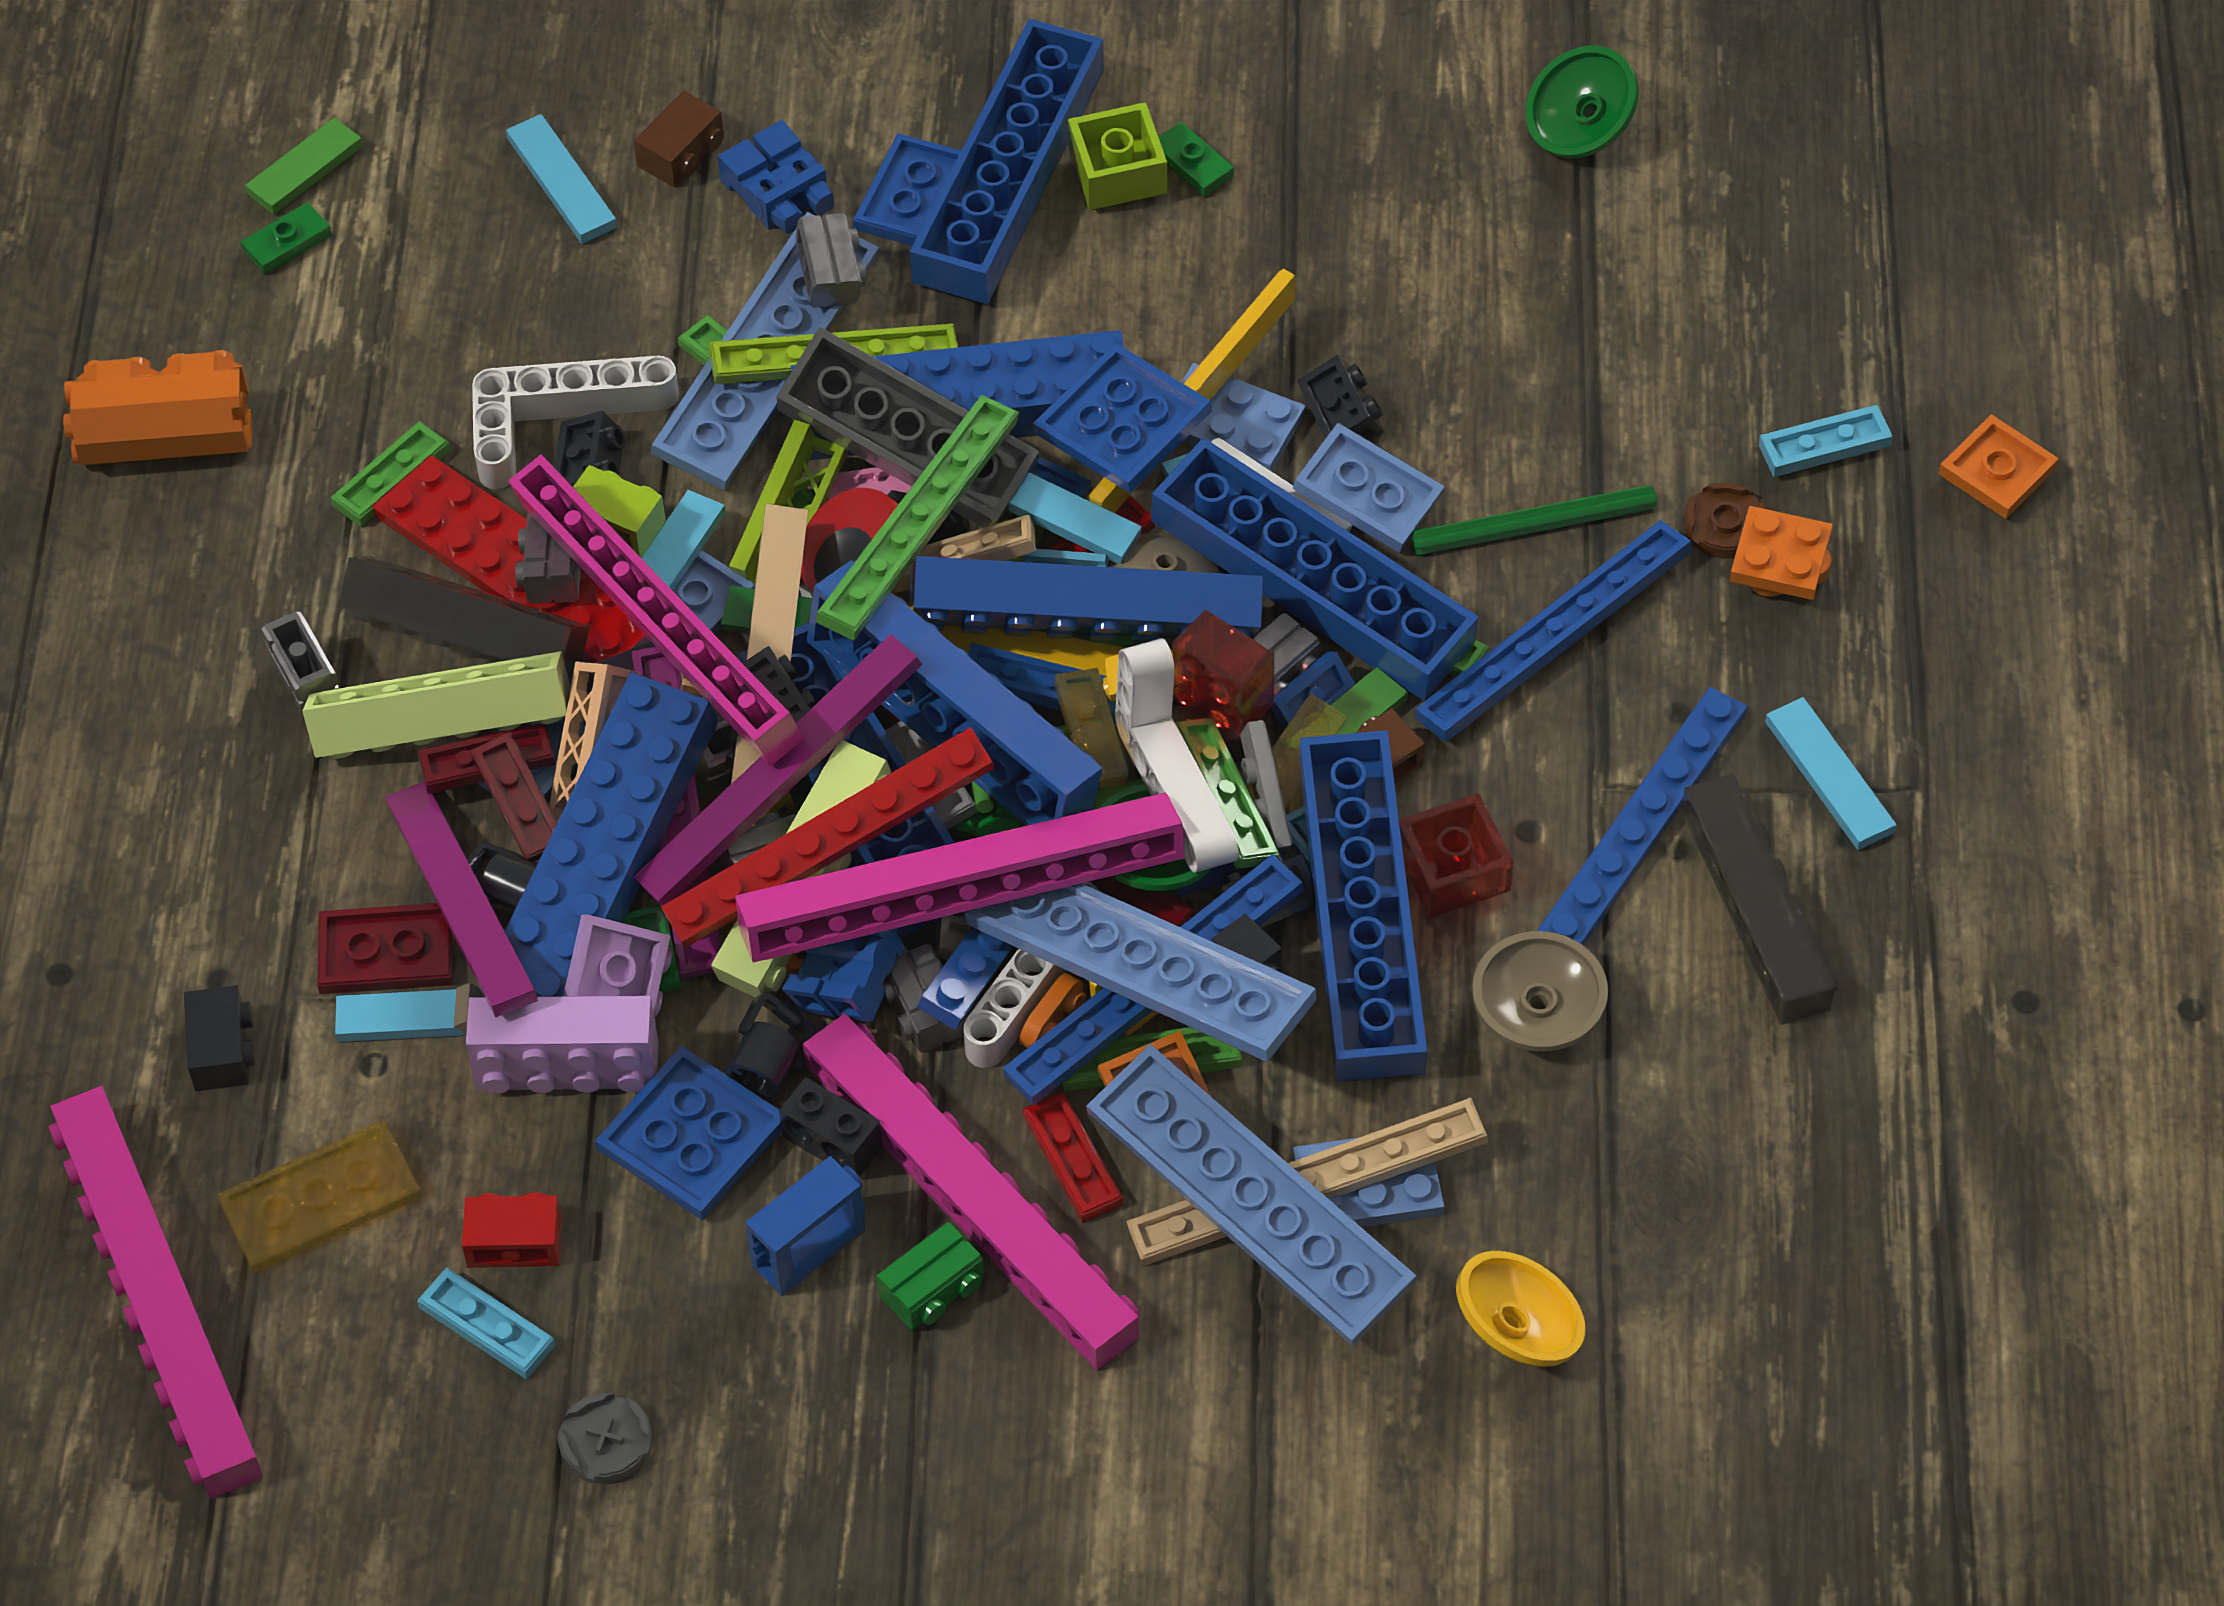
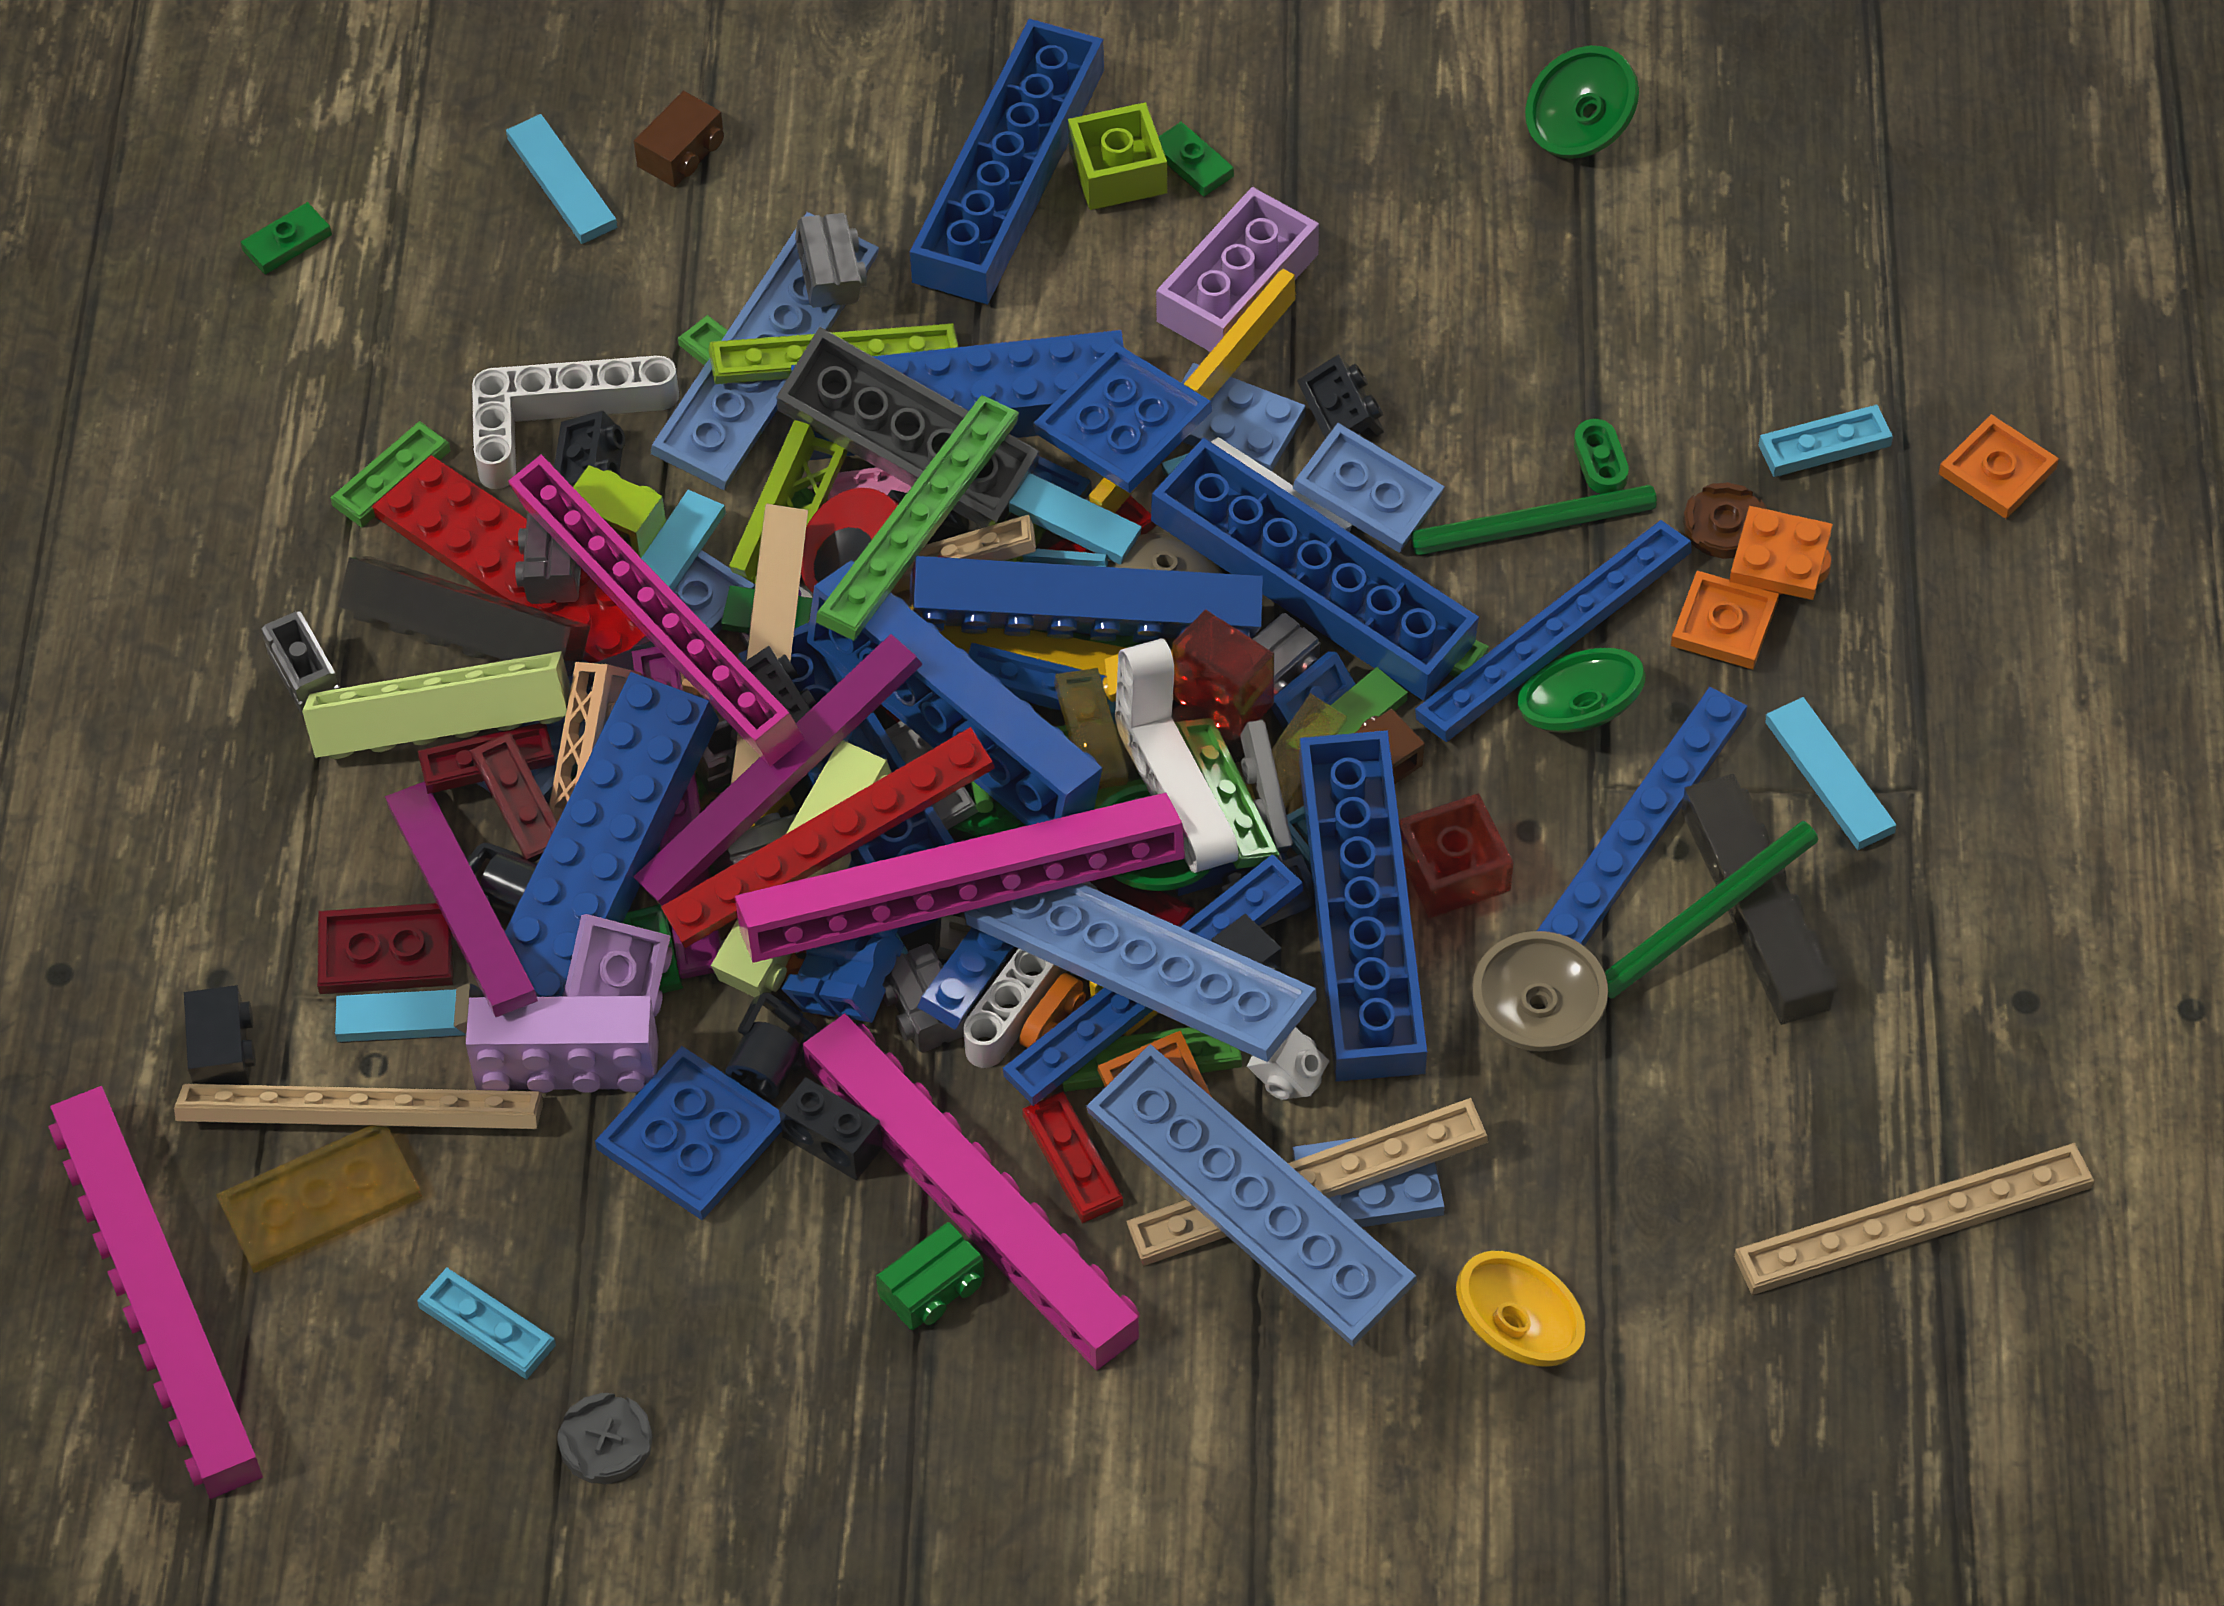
(136, 413): orange brick -> none
(304, 166): bright green tile -> none
(359, 1106): none -> tan tile
(511, 1230): red brick -> none
(776, 177): blue hips -> none
(806, 1225): blue window -> none
(905, 189): blue tile -> none
(1234, 267): none -> lavender brick
(1293, 1069): none -> white brick
(1582, 690): none -> green dish
(1603, 460): none -> green plate
(1709, 907): none -> green axle
(1724, 620): none -> orange plate
(1913, 1218): none -> tan tile

